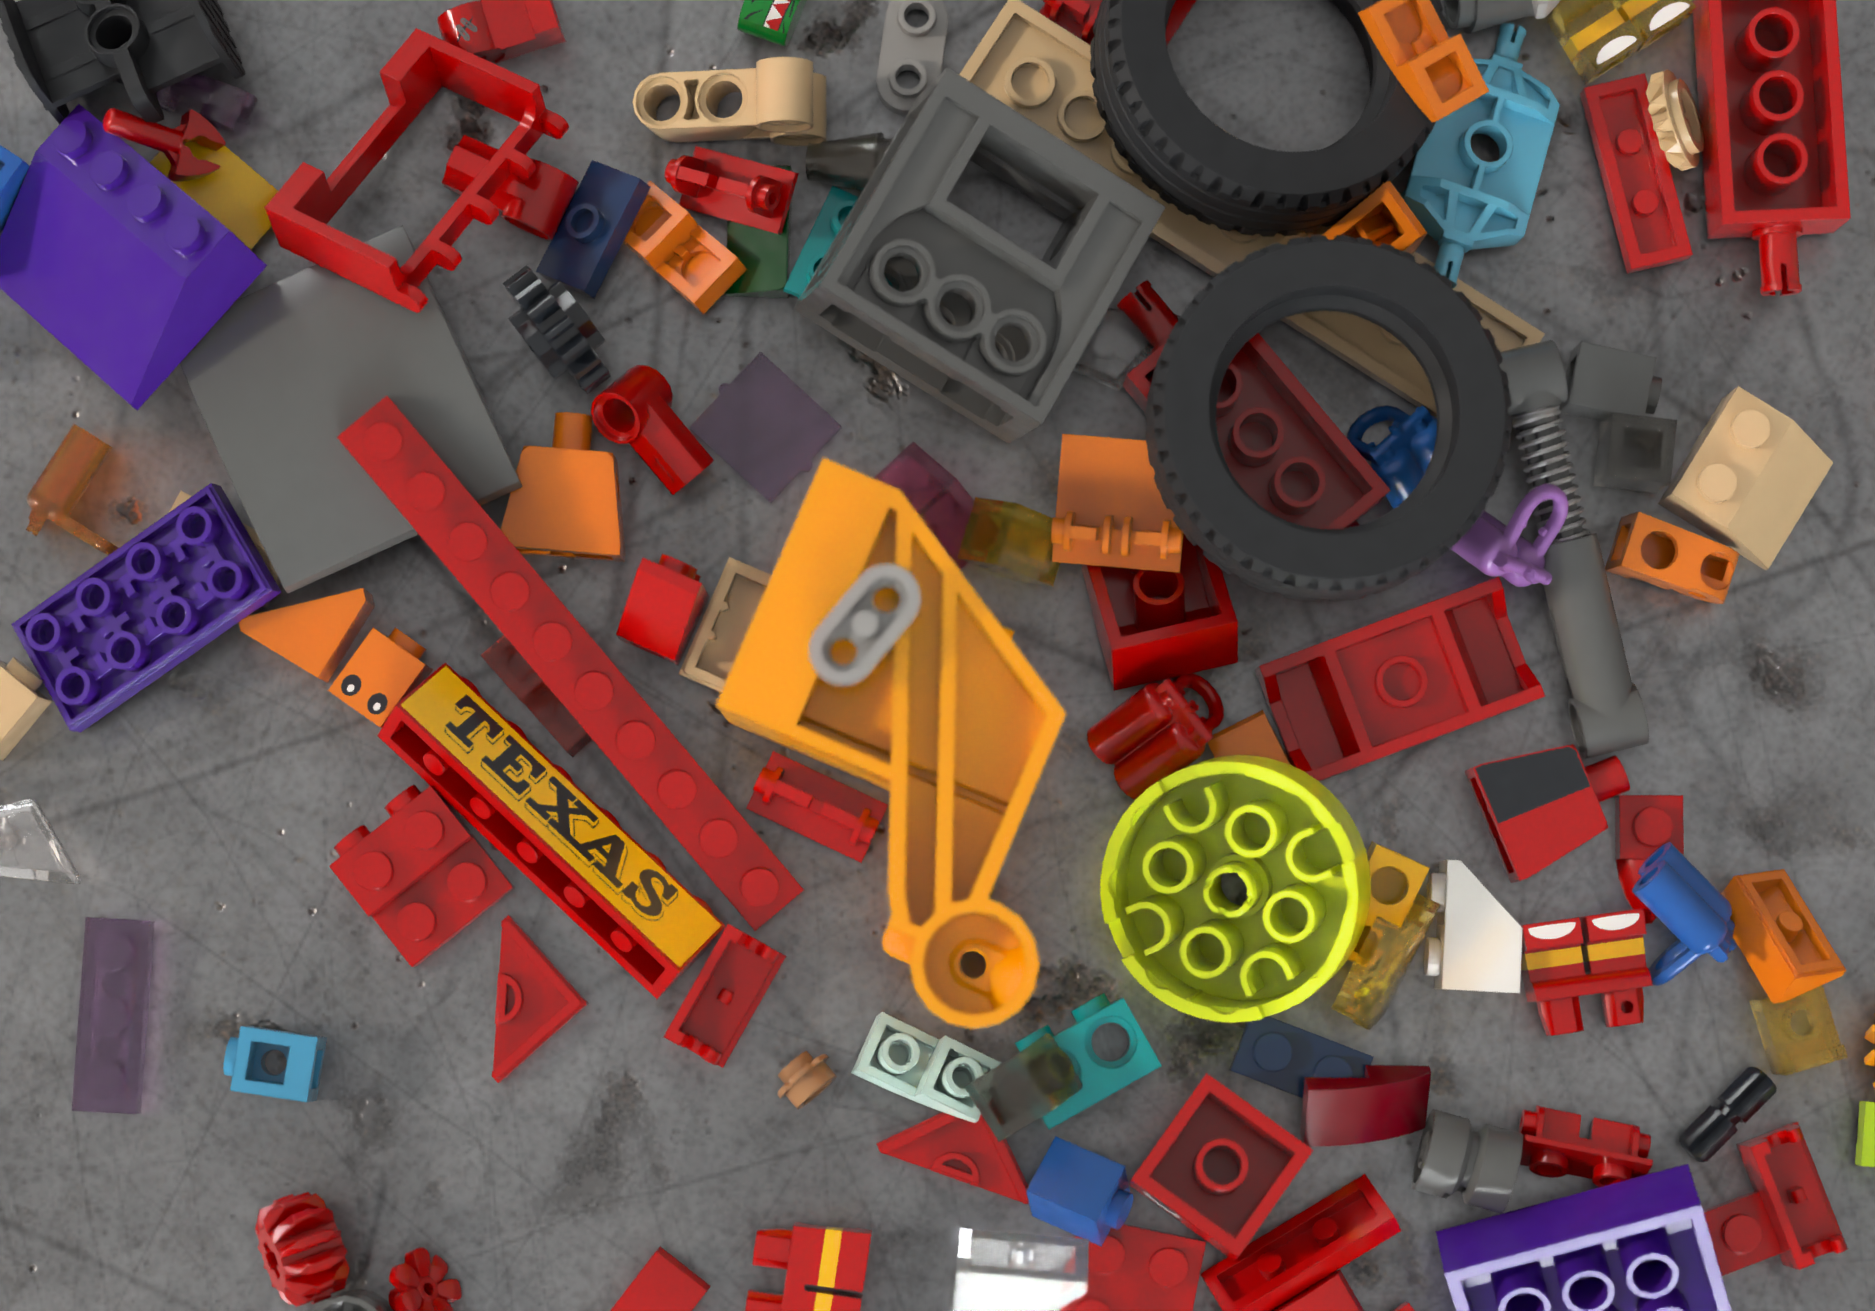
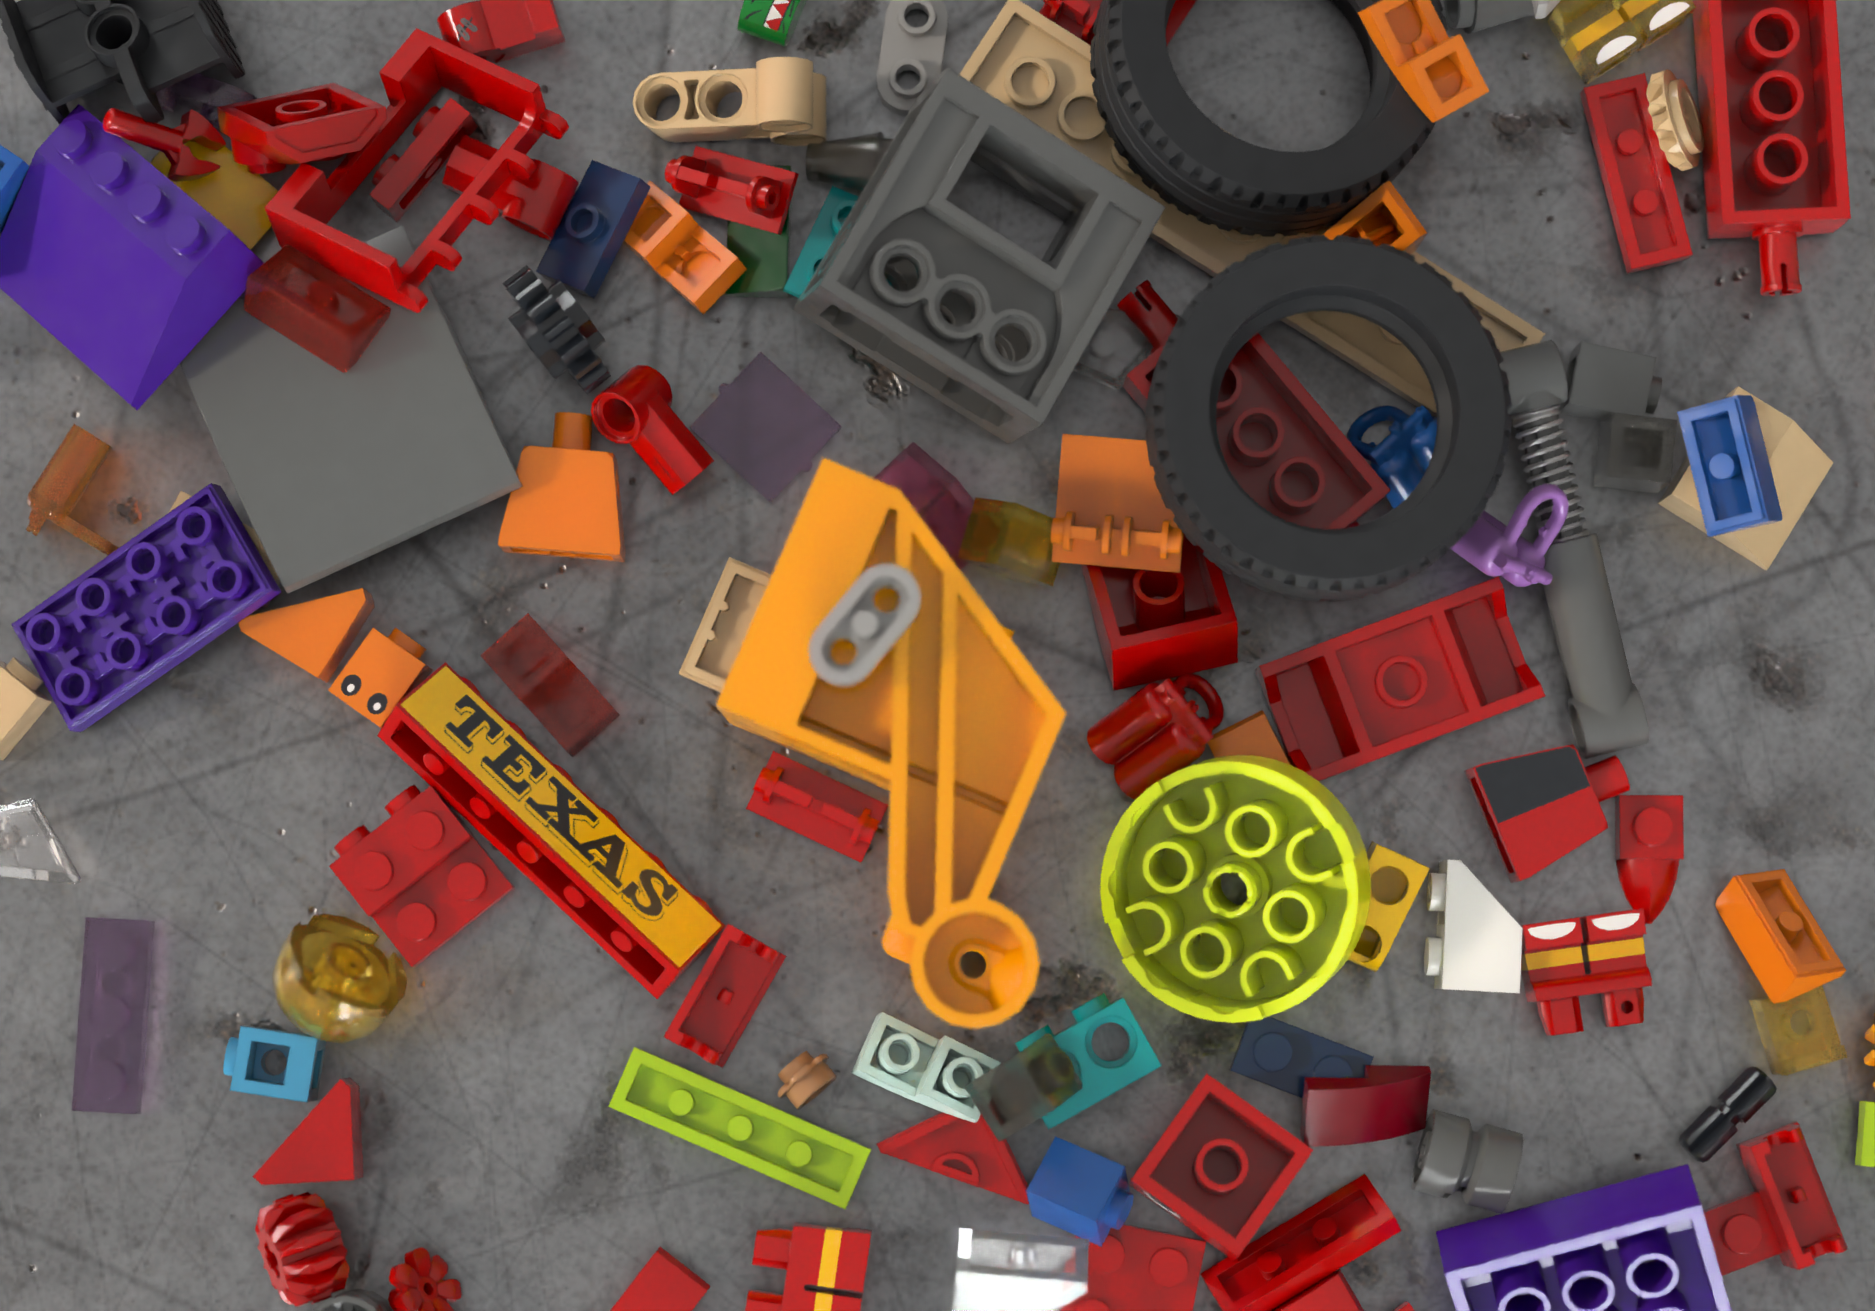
(299, 127): none -> red slope
(314, 307): none -> clear red slope
(323, 1144): none -> red slope
(336, 979): none -> clear yellow cylinder
(405, 178): none -> red plate
(530, 1000): red tile -> none
(569, 662): red plate -> none
(663, 608): red slope -> none
(740, 1127): none -> lime plate
(1384, 964): clear yellow slope -> none
(1476, 201): medium azure plate -> none
(1555, 1149): red hinge -> none
(1671, 558): orange leg -> none
(1688, 908): blue piece -> none
(1730, 465): none -> blue slope

